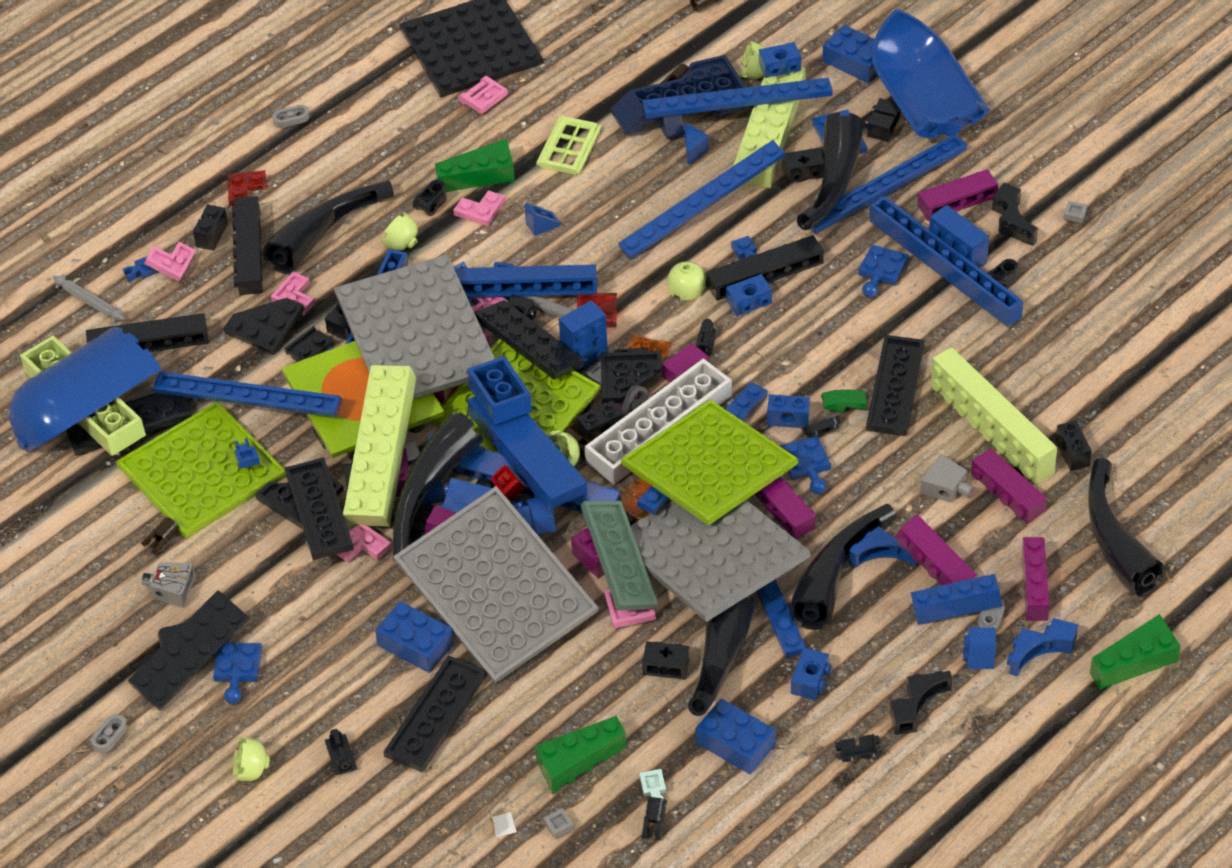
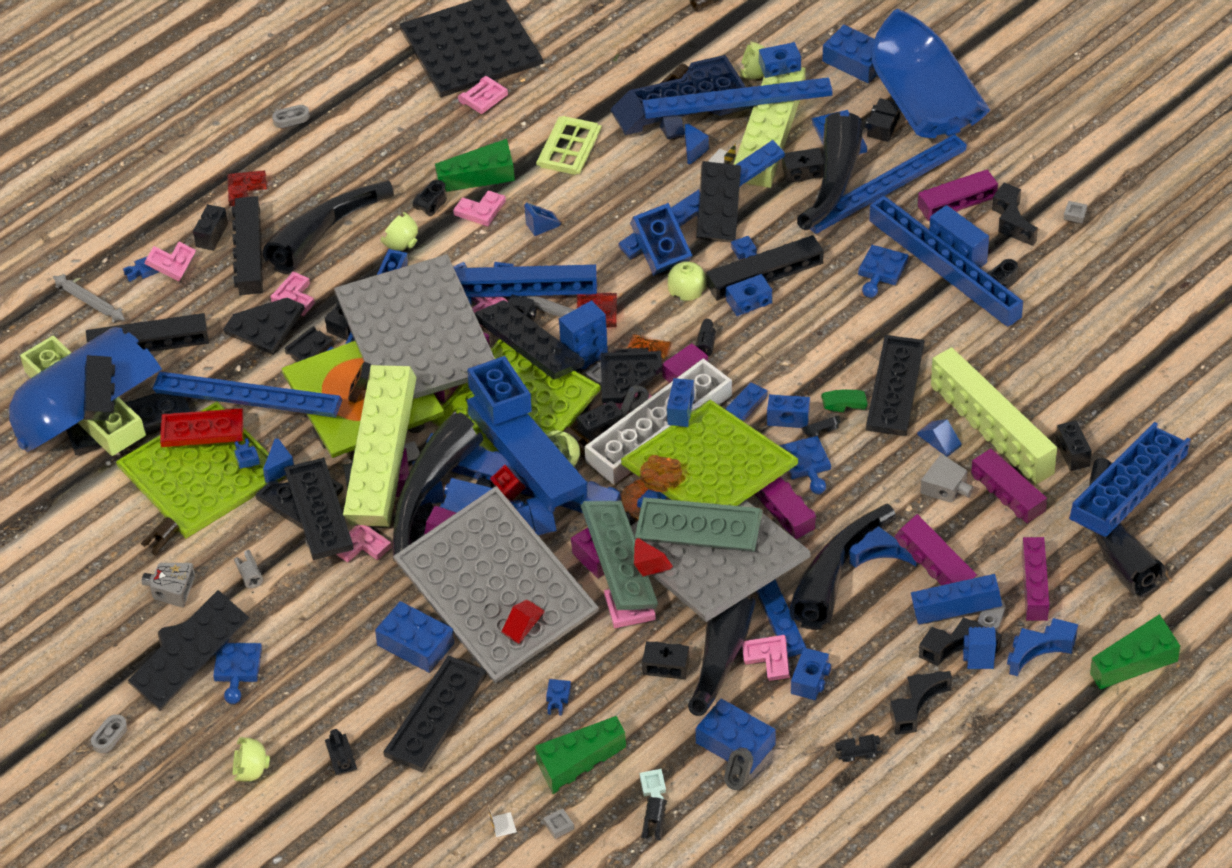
(98, 388): none -> black brick
(202, 427): none -> red tile
(249, 570): none -> light grey hinge
(277, 461): none -> blue slope
(359, 382): none -> black plate
(521, 620): none -> red slope
(557, 693): none -> blue plate
(649, 559): none -> red slope
(660, 238): none -> blue brick
(669, 467): none -> clear orange plate
(680, 402): none -> blue brick
(699, 524): none -> sand green plate
(718, 201): none -> black plate
(724, 156): none -> sticker
(738, 766): none -> dark grey plate
(769, 650): none -> bright pink plate
(939, 644): none -> black arch
(940, 436): none -> blue slope
(1128, 480): none -> blue tile

